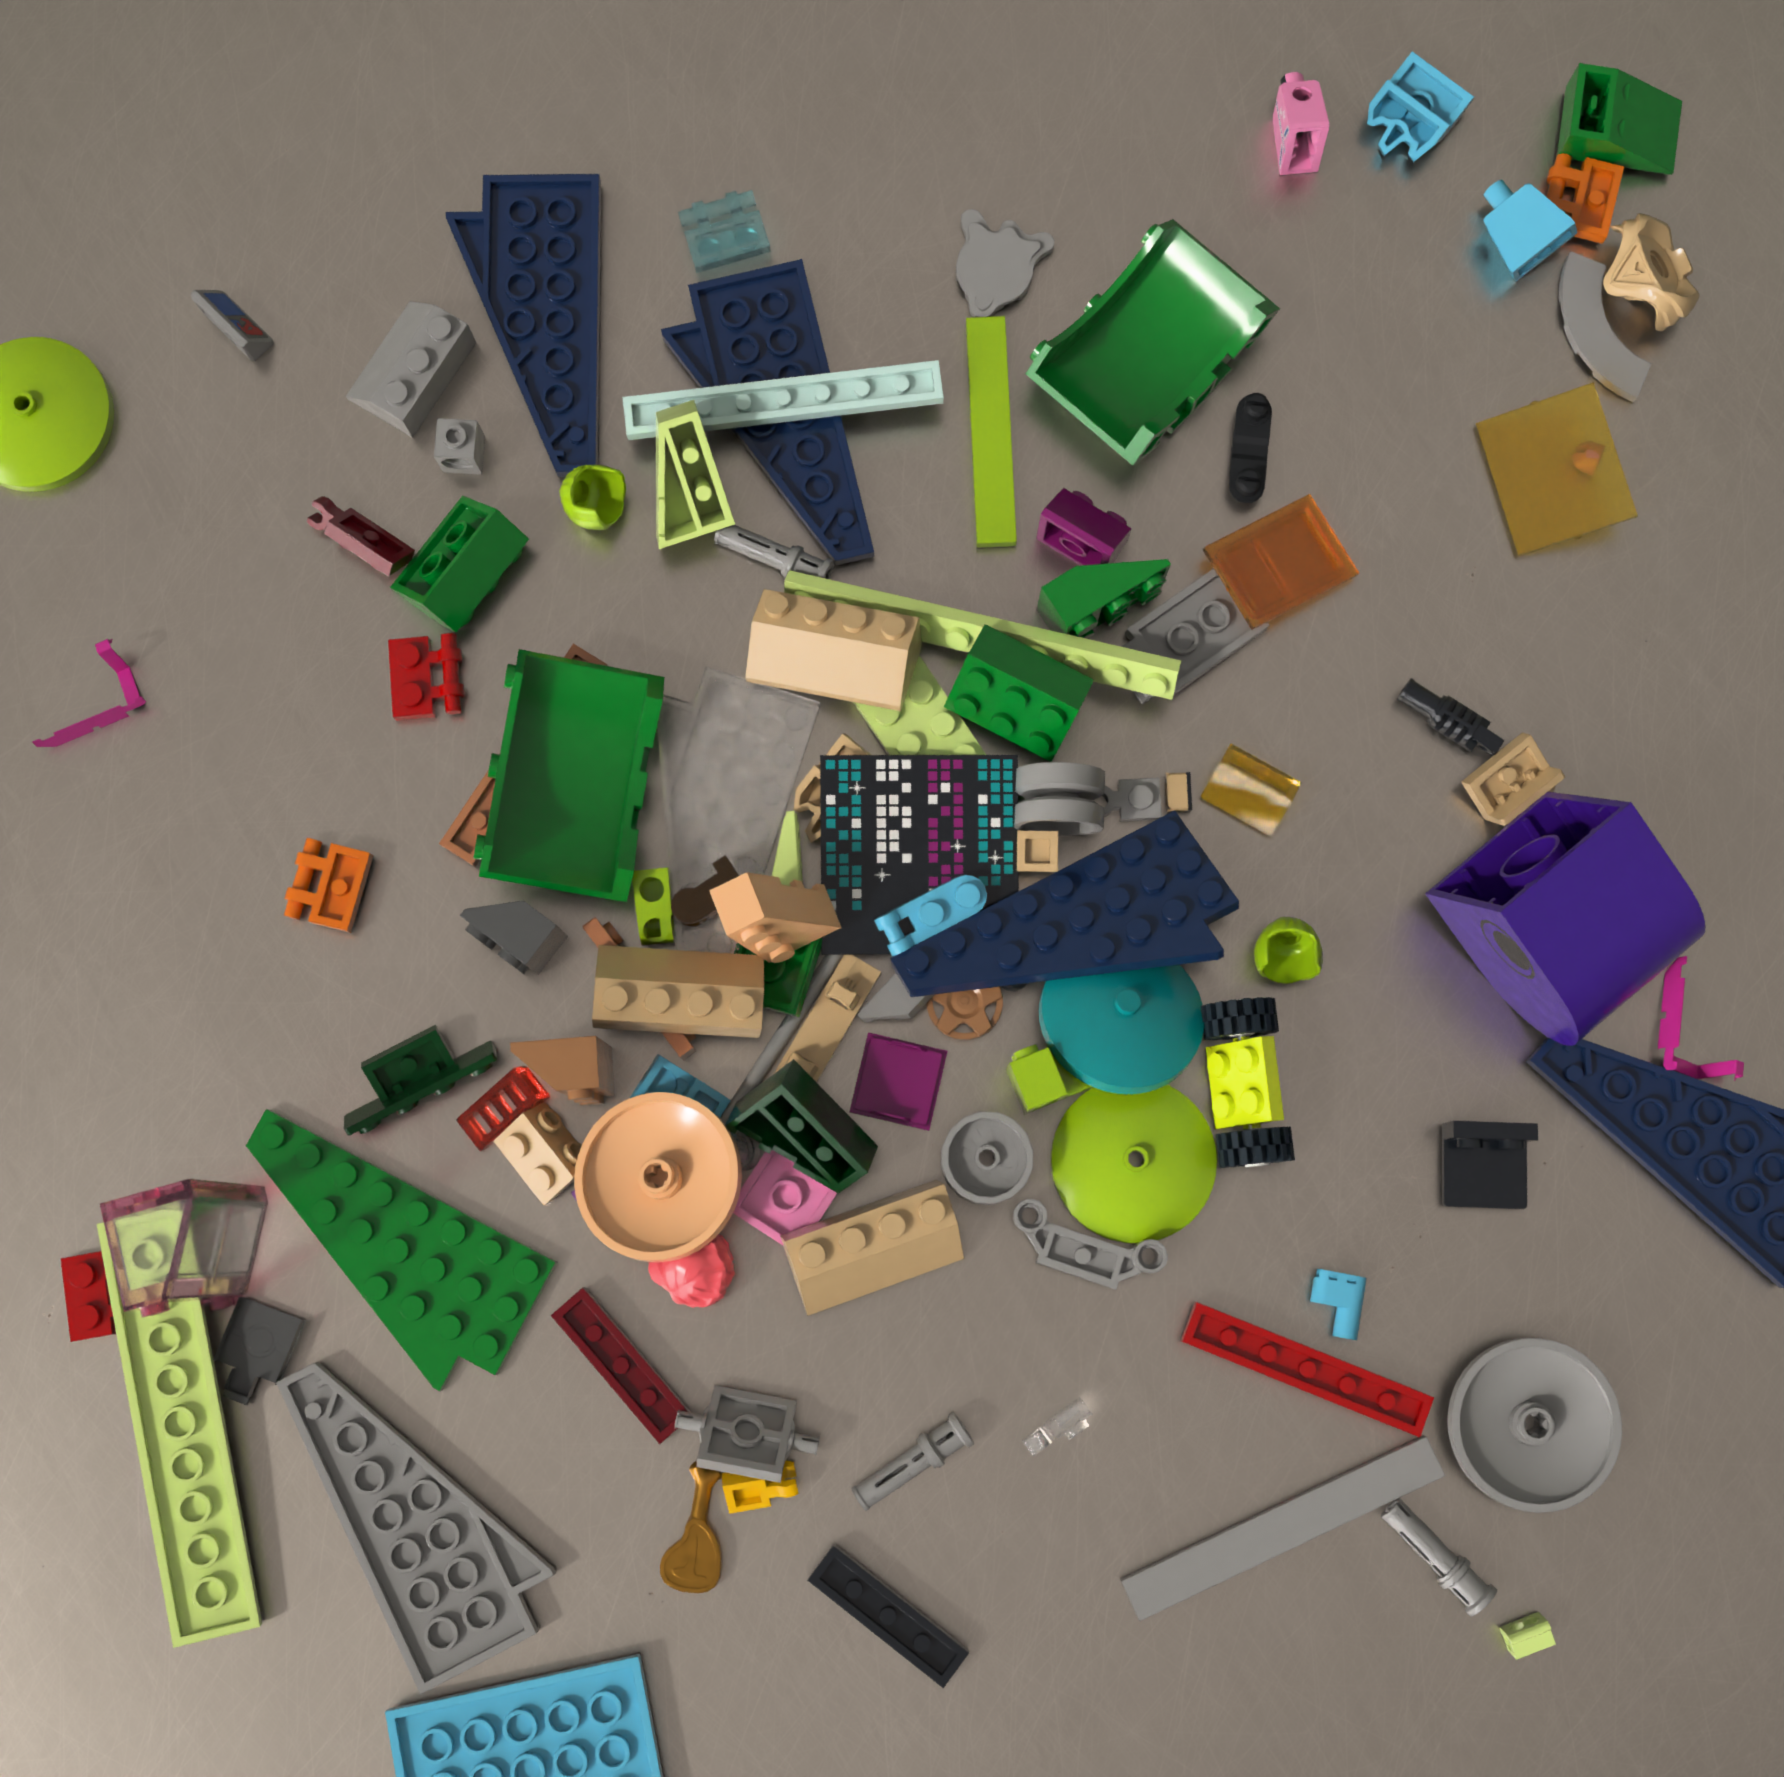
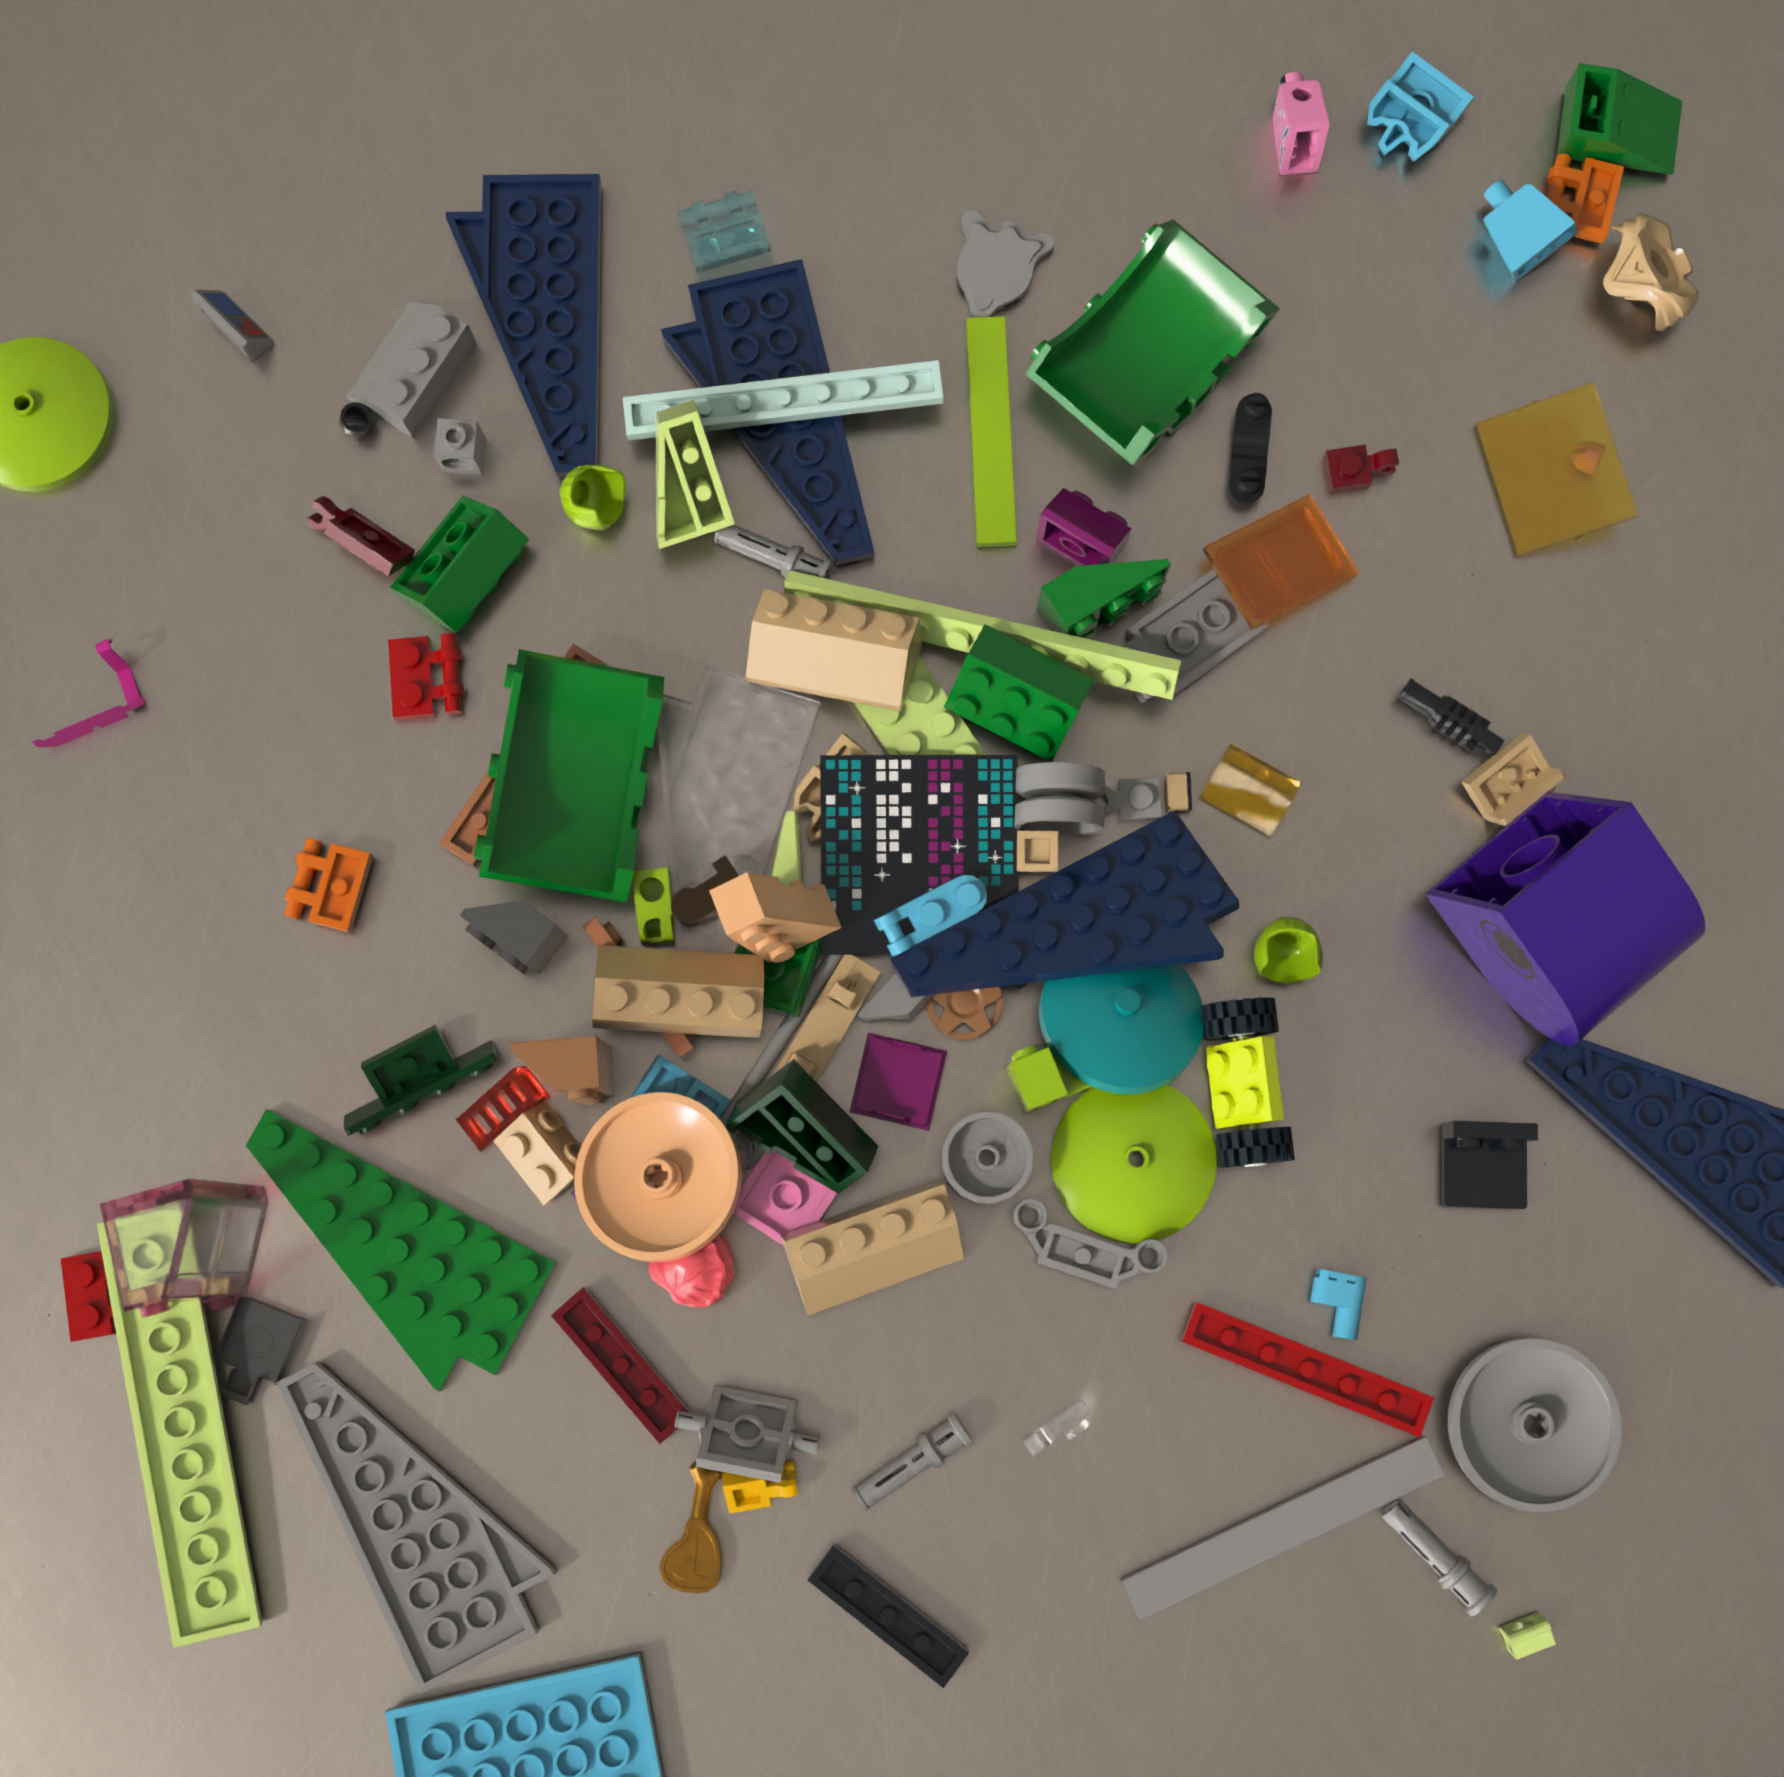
(355, 413): none -> black hinge
(1352, 467): none -> dark red plate
(1590, 332): light grey tile -> none
(1671, 1027): dark pink piece -> none

